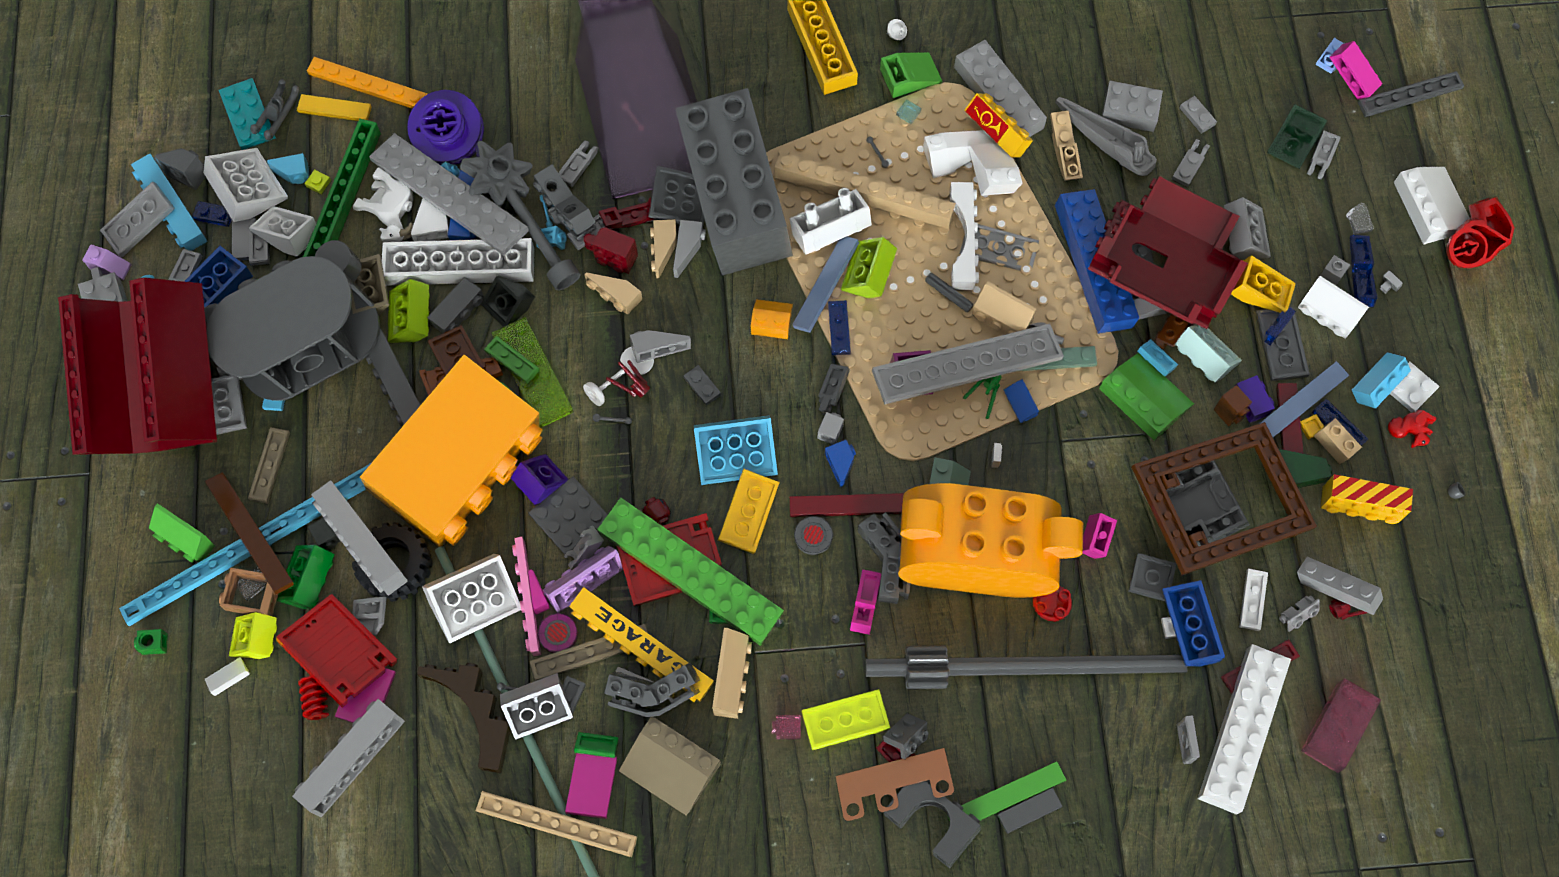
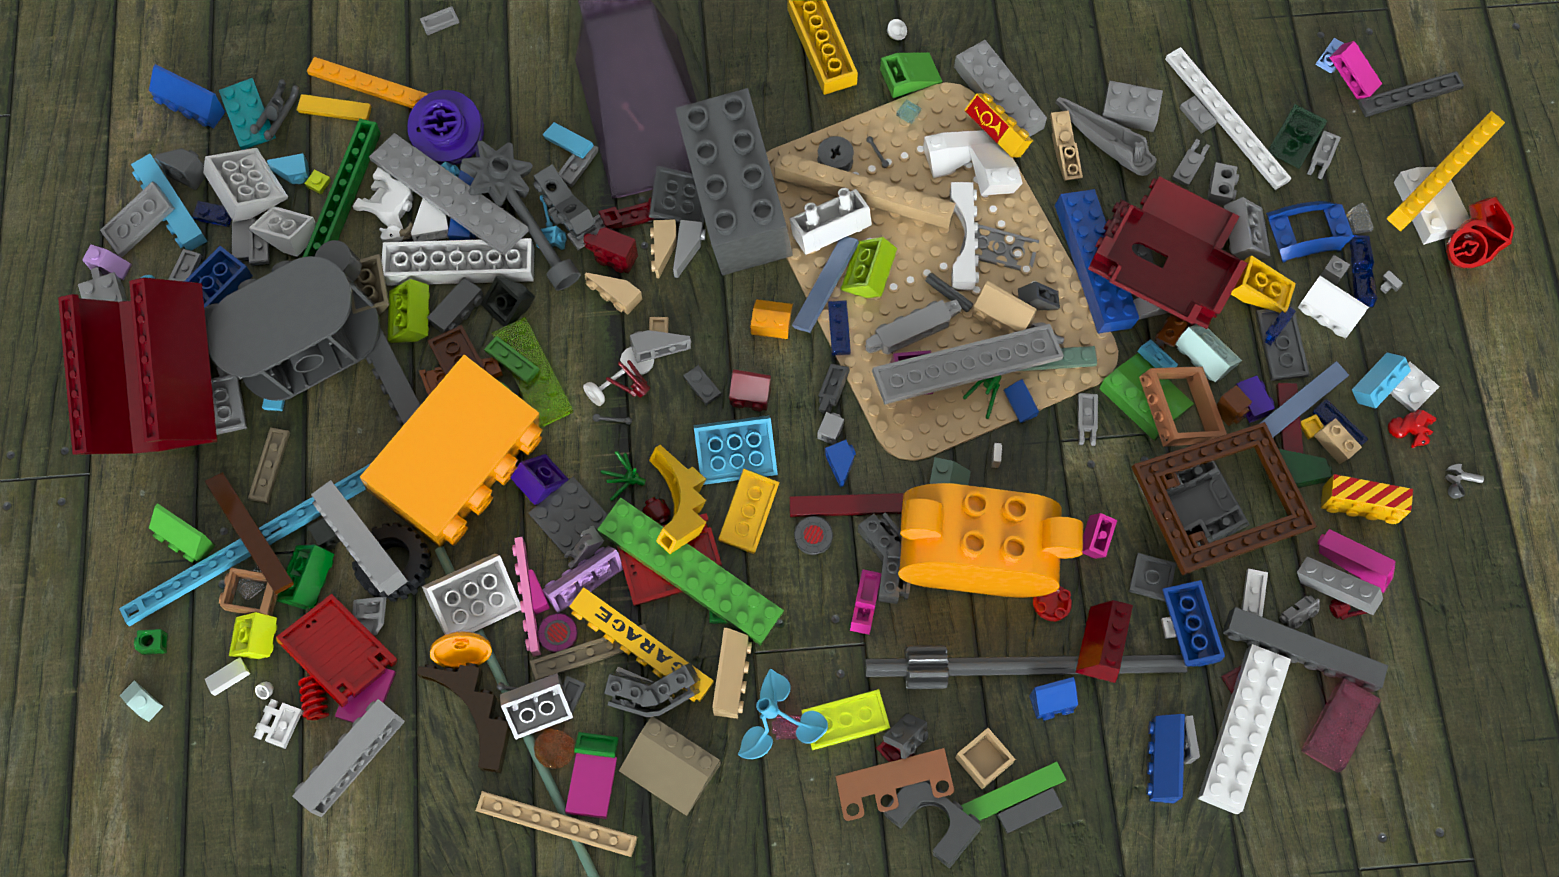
(141, 701): none -> light aqua slope
(185, 97): none -> blue slope
(264, 690): none -> white hinge
(283, 725): none -> white plate
(439, 20): none -> light grey tile
(460, 648): none -> light orange dish
(554, 748): none -> clear orange dish
(568, 140): none -> medium azure tile
(630, 477): none -> green plant
(659, 324): none -> tan tile
(685, 490): none -> yellow arch
(750, 390): none -> slope
(777, 688): none -> medium azure plant
(836, 145): none -> dark grey piece
(913, 327): none -> light grey hinge
(985, 758): none -> tan piece
(1039, 296): none -> dark grey slope
(1054, 698): none -> blue slope
(1087, 417): none -> light grey hinge
(1104, 640): none -> dark red slope
(1166, 758): none -> blue slope
(1202, 397): none -> nougat window
(1221, 184): none -> light grey brick
(1228, 118): none -> white plate
(1285, 237): none -> blue wedge
(1305, 649): none -> dark grey brick
(1357, 559): none -> dark pink slope
(1445, 171): none -> yellow brick
(1461, 475): none -> light grey bar

